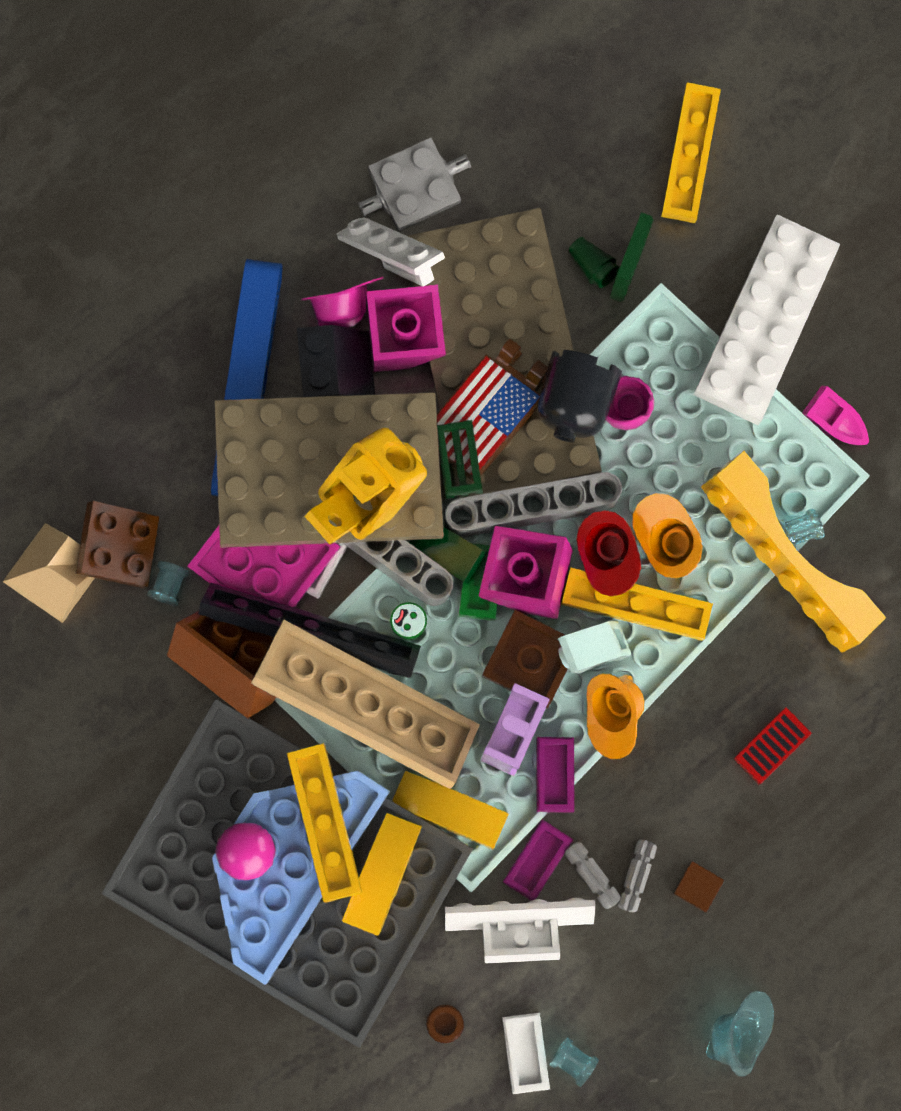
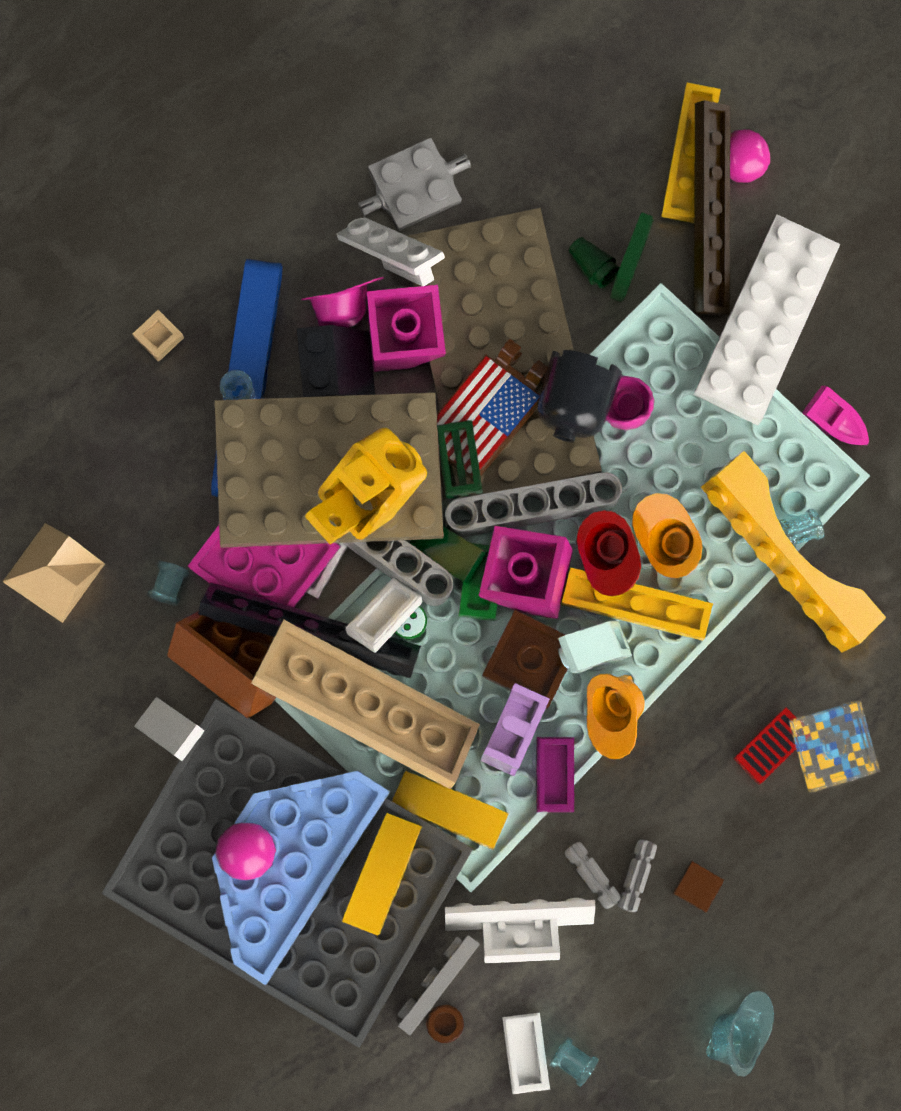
(117, 544): reddish brown plate -> none
(158, 335): none -> tan plate
(169, 728): none -> white tile
(229, 382): none -> clear light blue bush
(324, 823): yellow plate -> none
(384, 615): none -> white tile
(436, 983): none -> light grey plate
(537, 860): magenta tile -> none
(712, 209): none -> dark brown plate
(748, 156): none -> dark pink hair
(834, 746): none -> clear tile

